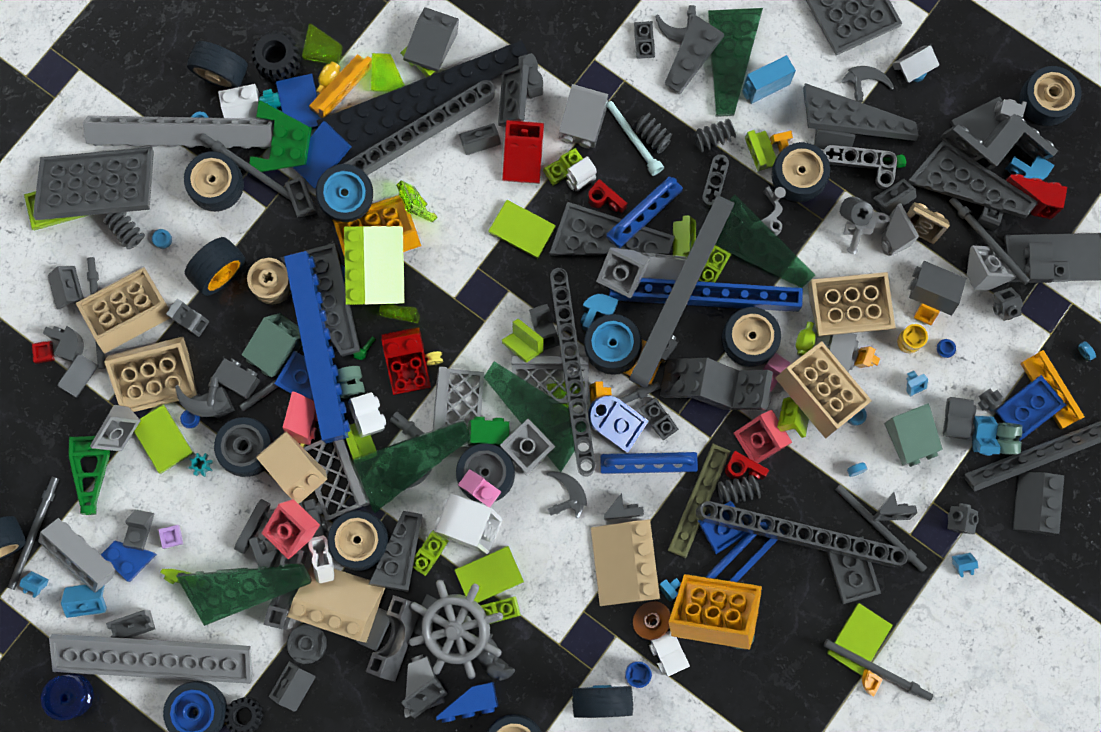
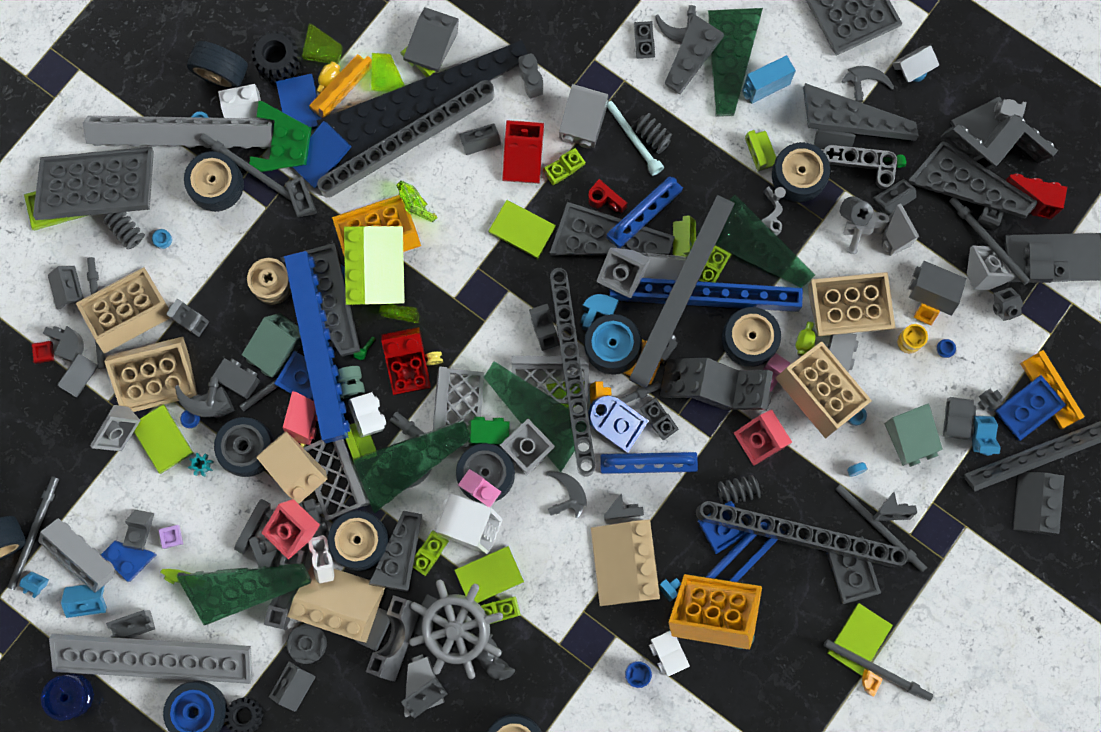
(79, 448): green plate -> none
(214, 266): black wheel -> none
(270, 98): teal gear -> none
(342, 207): wheel -> none
(477, 698): blue slope -> none
(513, 95): dark grey tile -> none
(524, 341): lime panel -> none
(581, 174): white brick -> none
(602, 701): black wheel -> none
(646, 615): dark orange dish -> none
(701, 493): olive tile -> none
(714, 133): dark grey piece -> none
(714, 165): dark grey beam -> none
(745, 464): red plate -> none
(781, 139): light orange tile -> none
(792, 418): lime panel -> none
(866, 357): light orange tile -> none
(916, 383): dark azure tile -> none
(927, 223): tan slope -> none
(962, 519): dark grey brick -> none
(965, 562): dark azure tile -> none
(1008, 438): sand green wheel -> none
(1038, 168): dark azure brick -> none
(1050, 95): wheel -> none
(1086, 351): dark azure tile -> none

